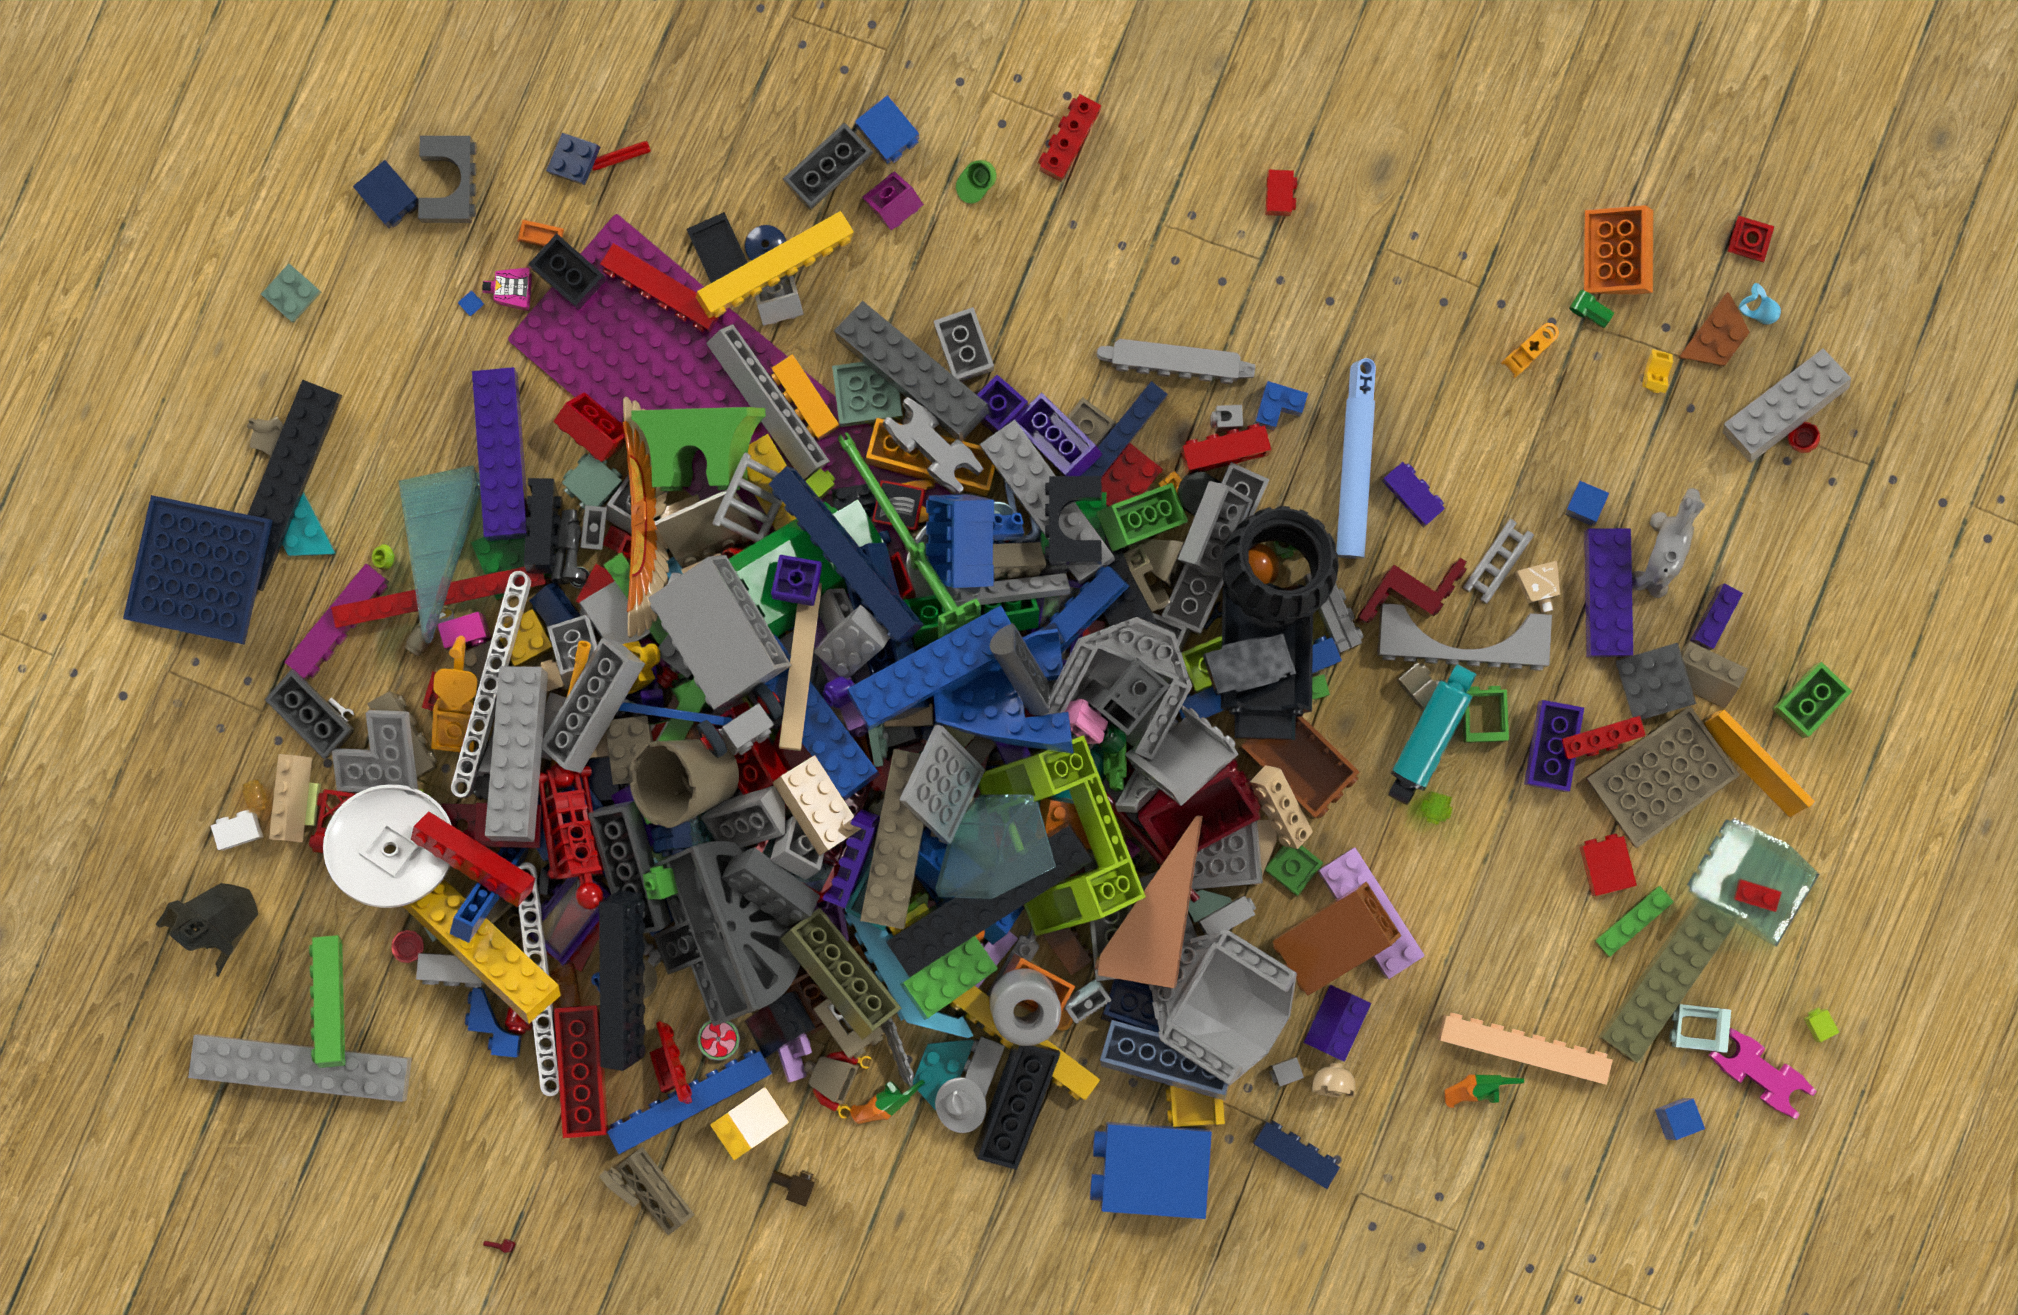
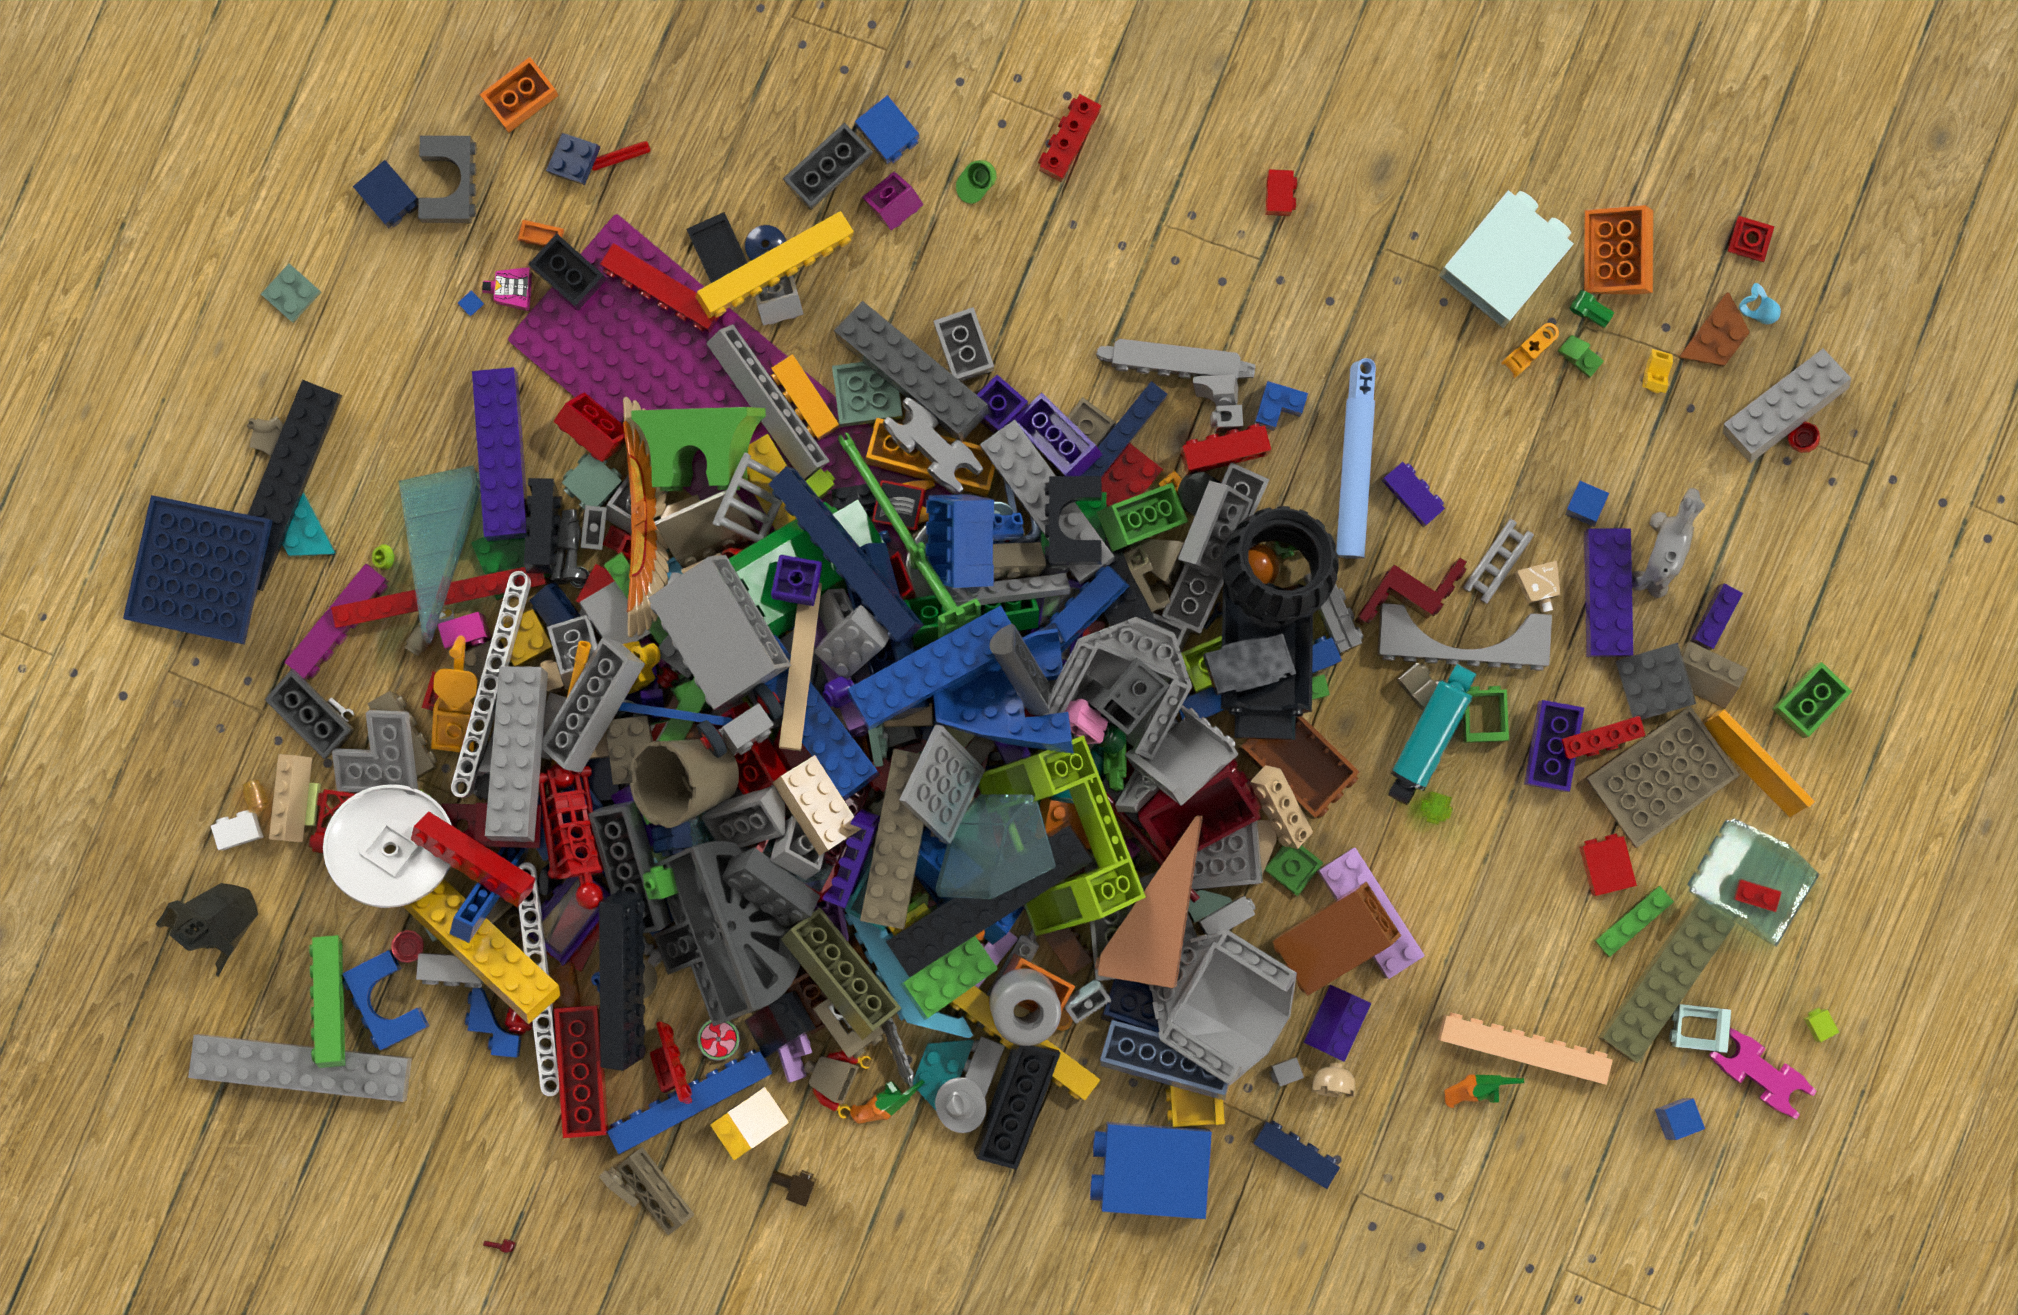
(361, 982): none -> blue arch
(519, 94): none -> orange brick
(1218, 388): none -> light grey arch
(1507, 257): none -> light aqua brick
(1580, 355): none -> bright green slope

